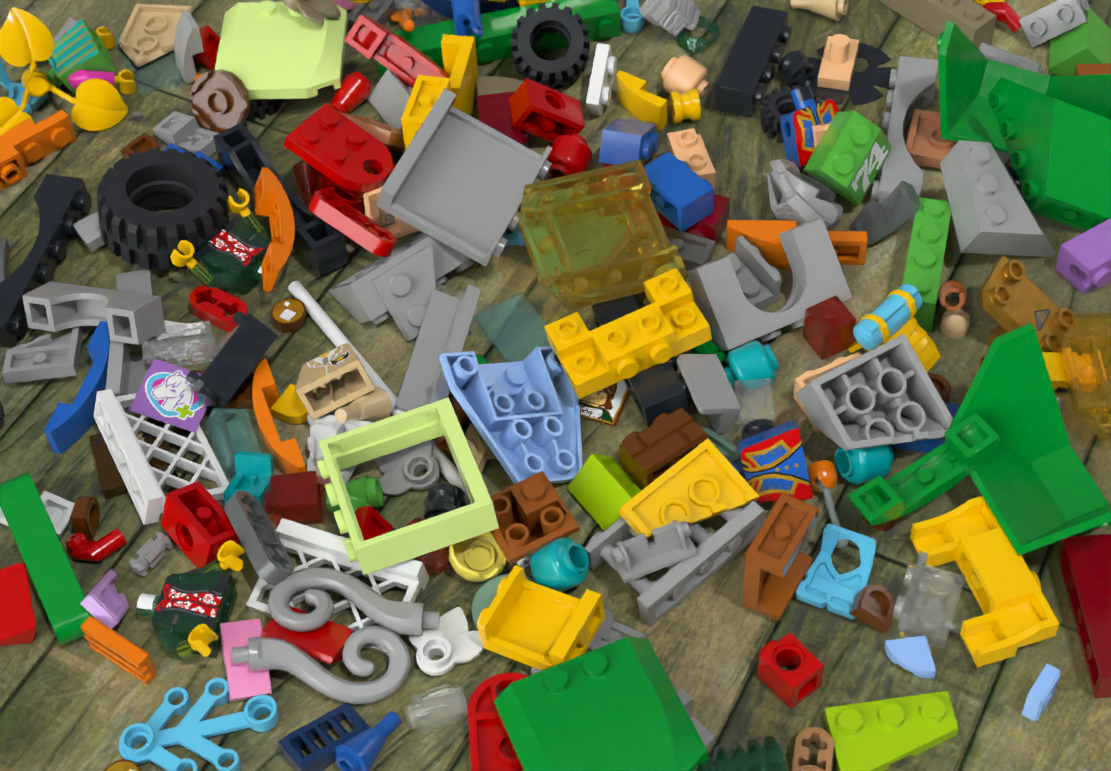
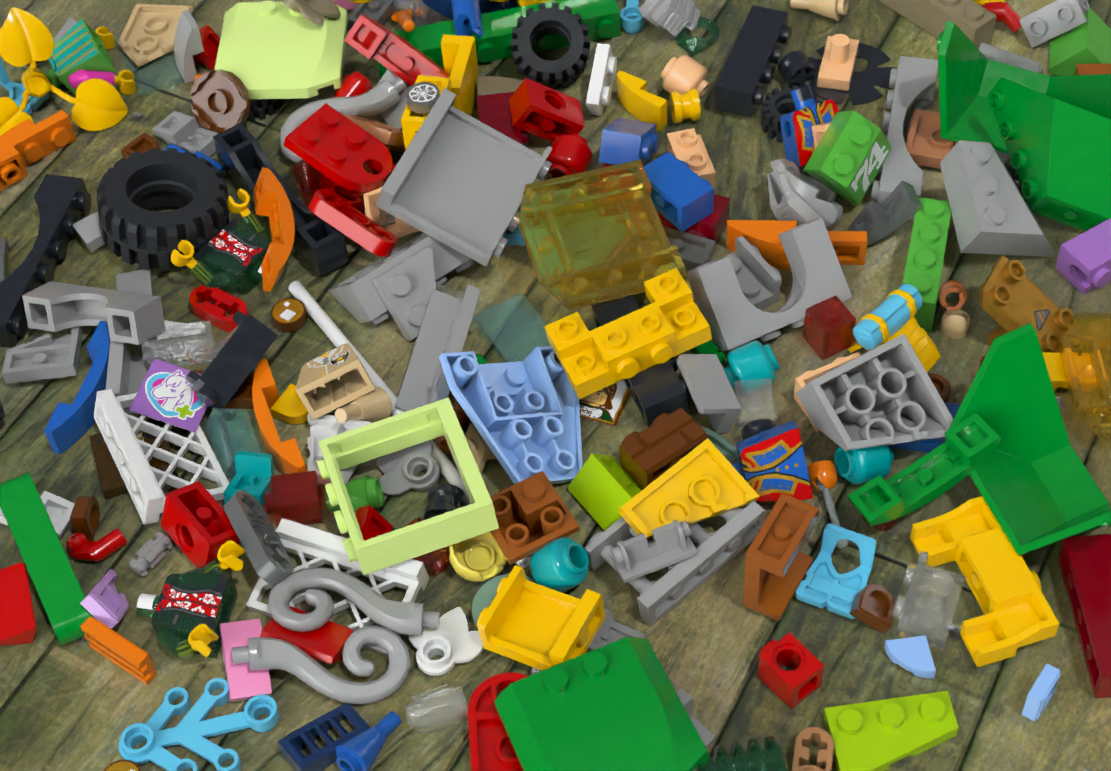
(367, 104): none -> light grey plant
(422, 97): none -> flat silver tile

